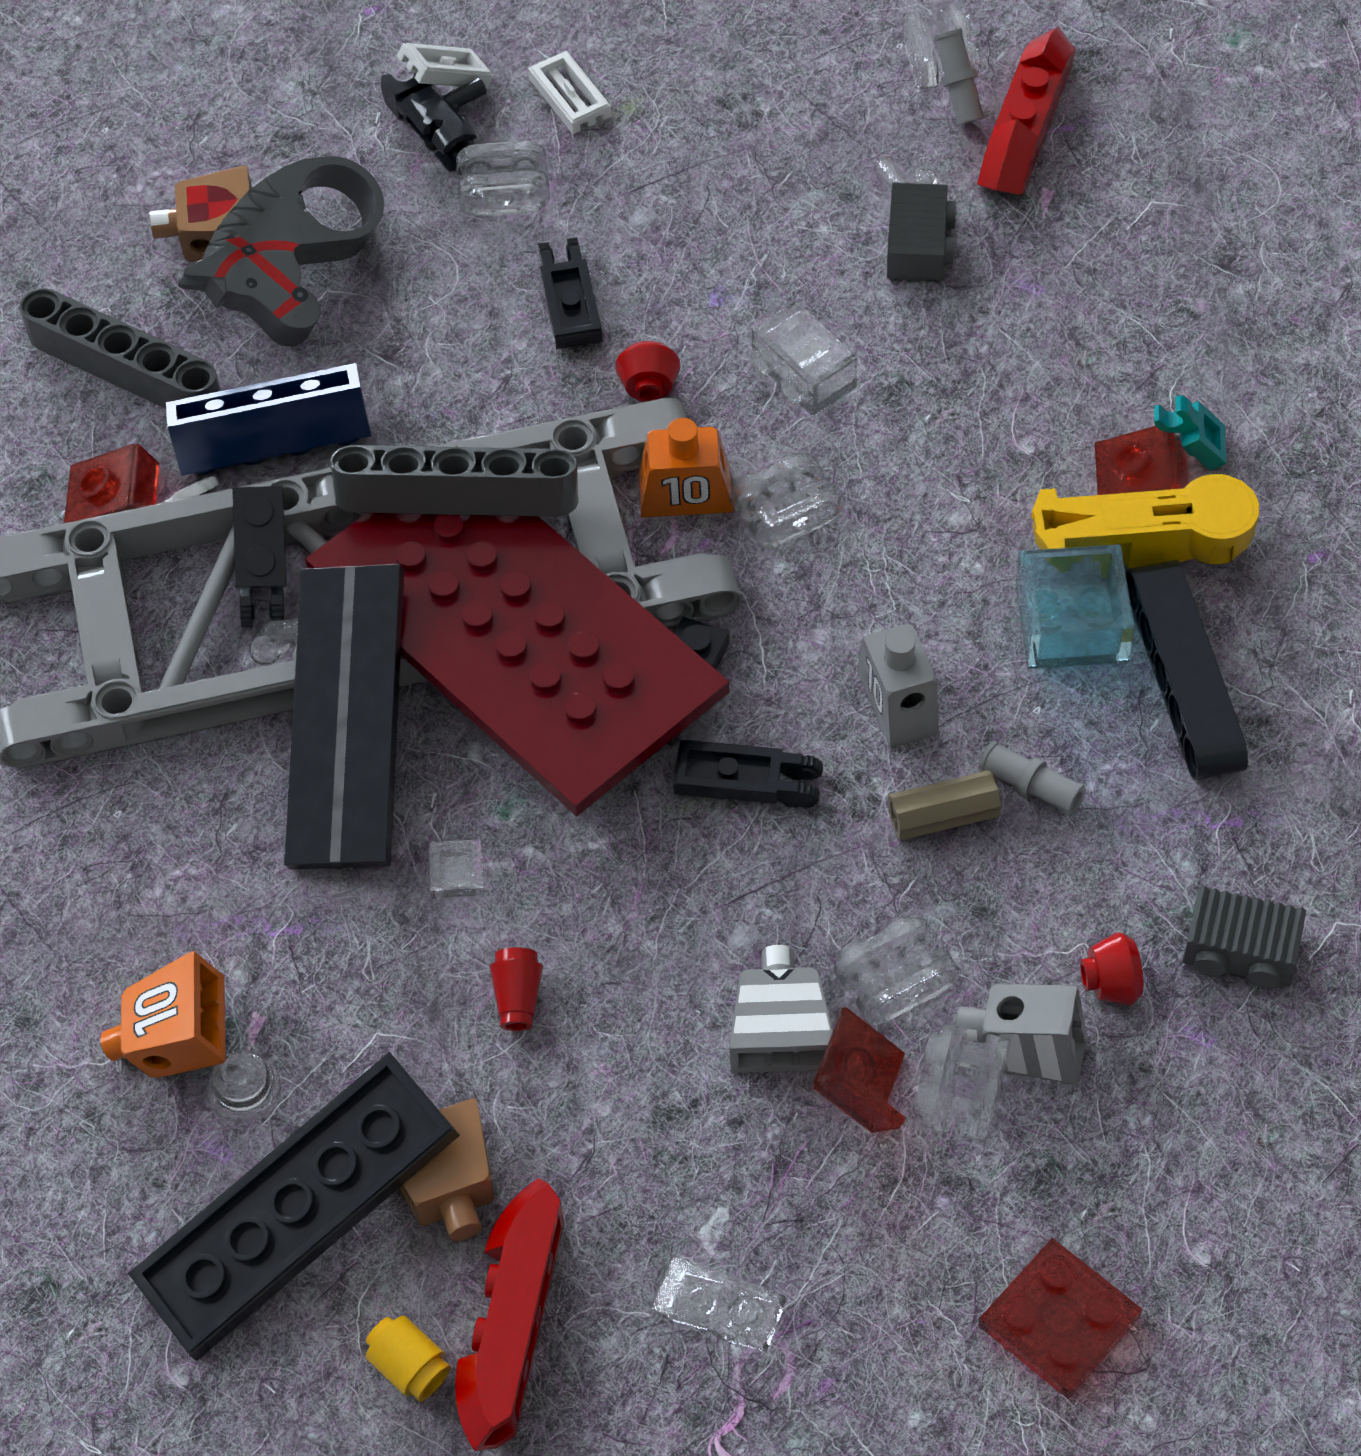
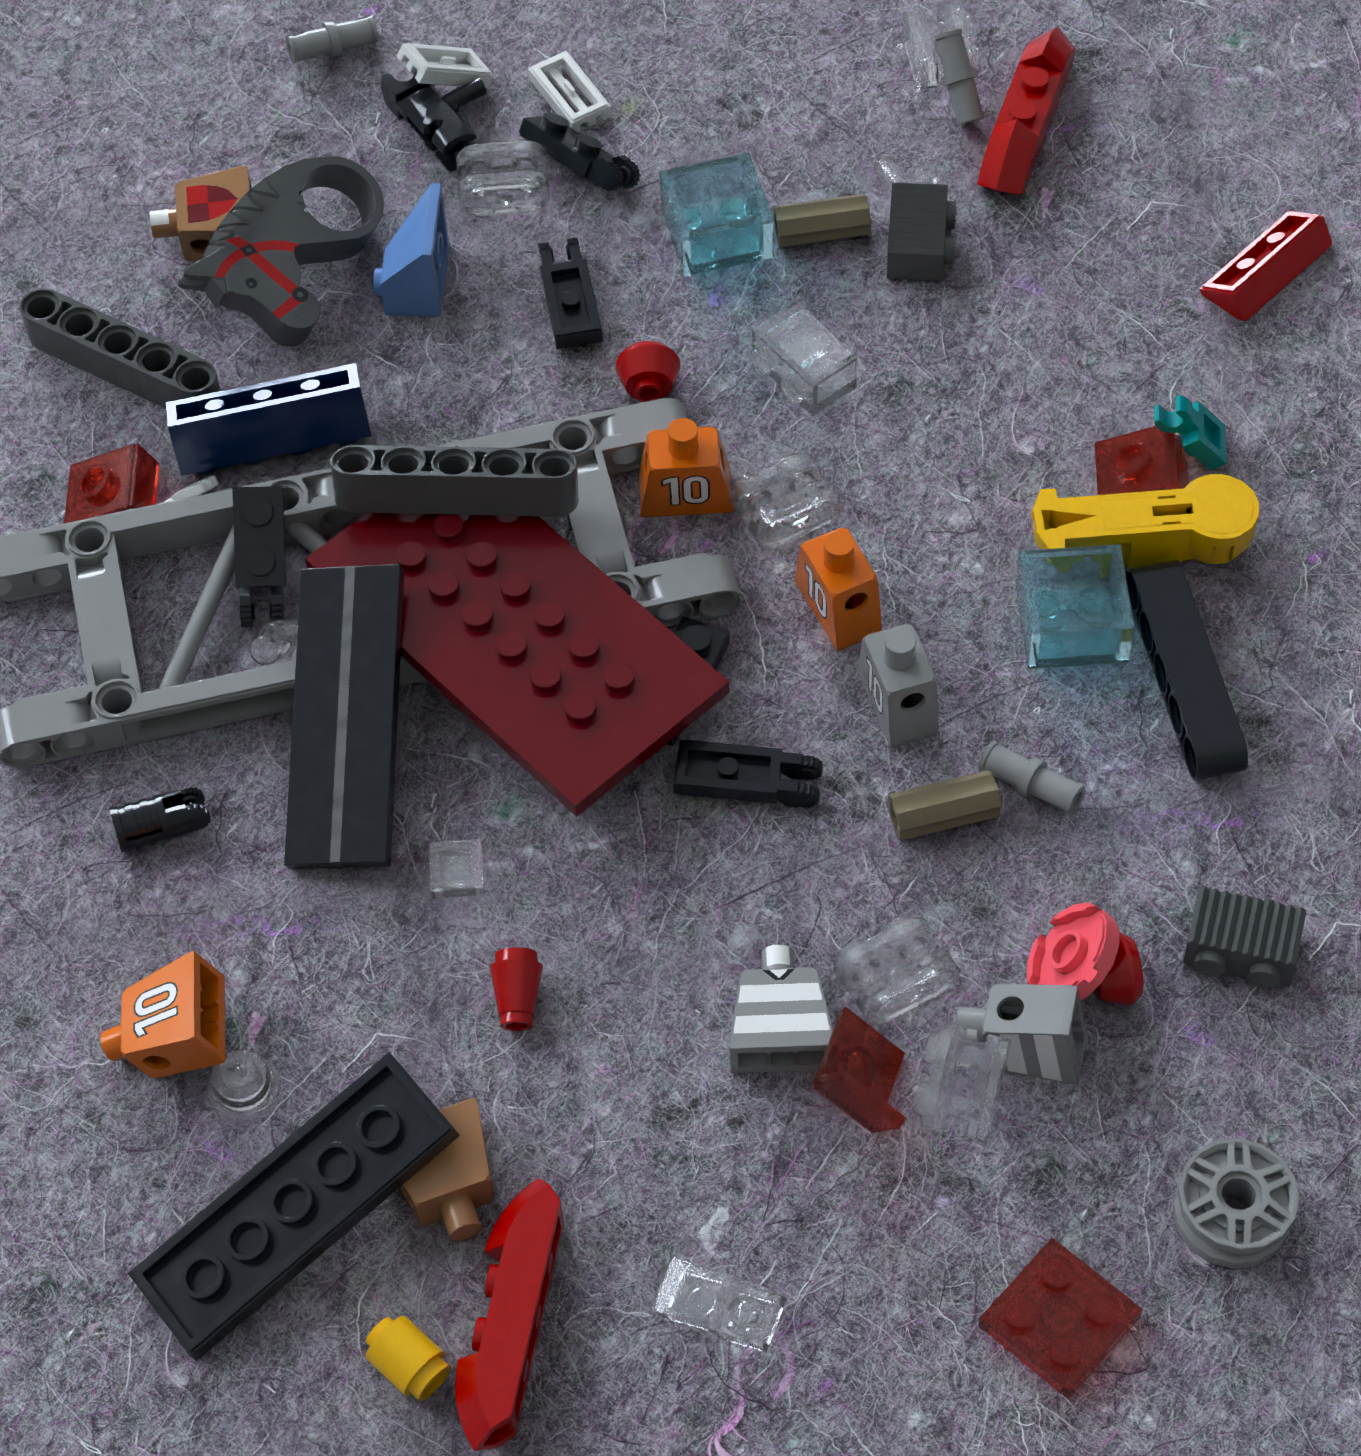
(159, 818): none -> black hinge
(331, 39): none -> light grey pin
(416, 261): none -> medium blue slope
(580, 152): none -> black hinge
(716, 214): none -> clear light blue piece
(822, 220): none -> dark tan axle
(829, 574): none -> orange torso
(1075, 950): none -> coral tile
(1240, 1171): none -> light grey wheel
(1268, 264): none -> red slope

